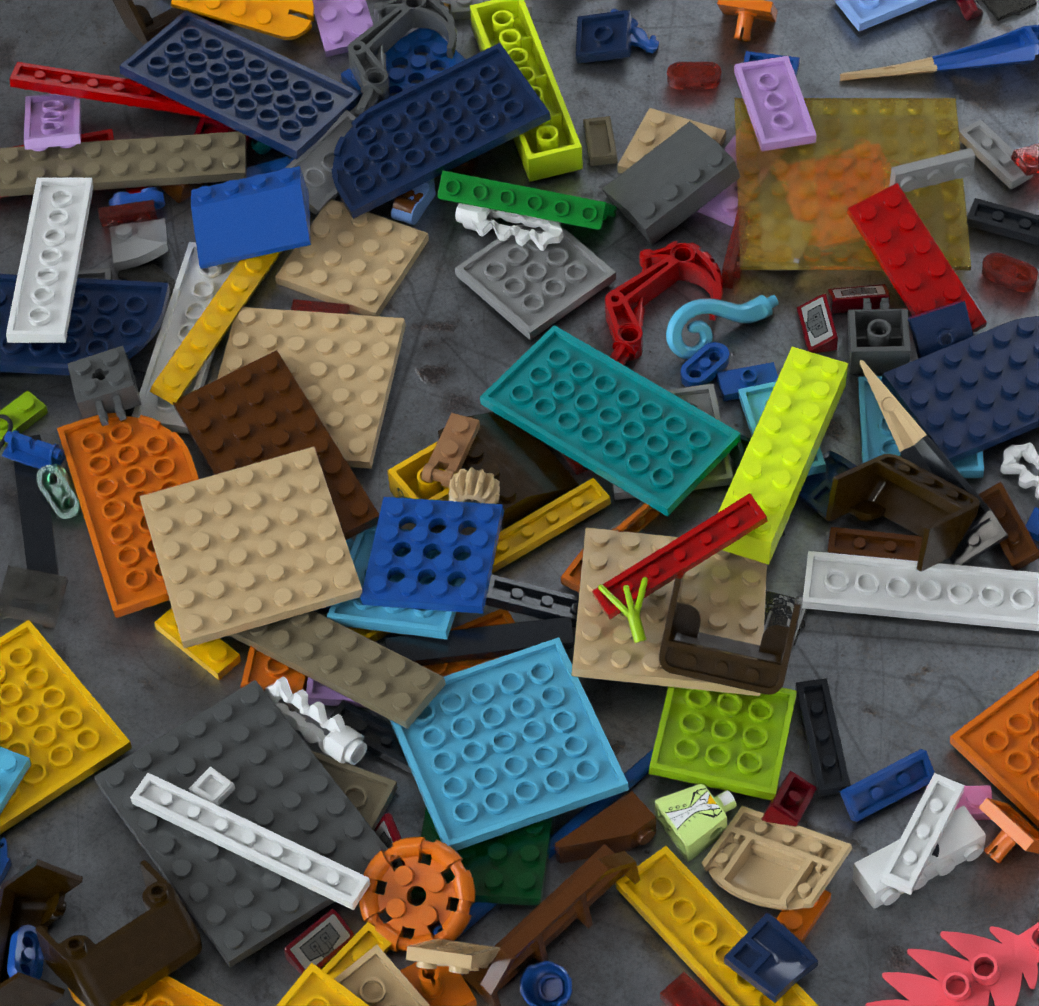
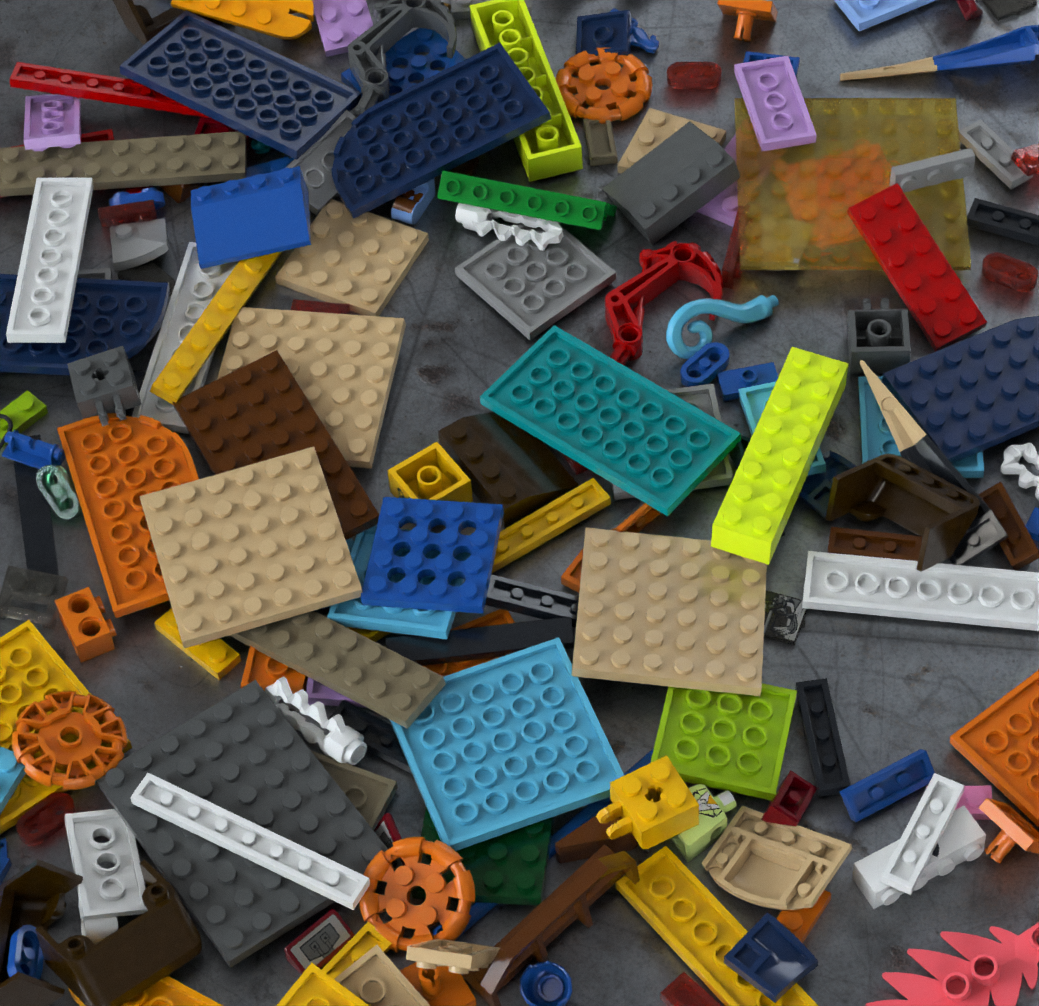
(44, 818): none -> clear red plate
(64, 755): none -> orange plate
(82, 625): none -> orange brick
(104, 891): none -> white hinge
(212, 787): white tile -> none
(451, 449): medium nougat plate -> none
(474, 487): tan gear -> none
(609, 103): none -> orange plate
(632, 612): lime plant -> none
(651, 803): none -> yellow hinge
(684, 552): red plate -> none
(721, 659): dark brown windscreen -> none
(818, 325): slope -> none
(852, 297): dark red slope -> none
(940, 328): dark blue plate -> none

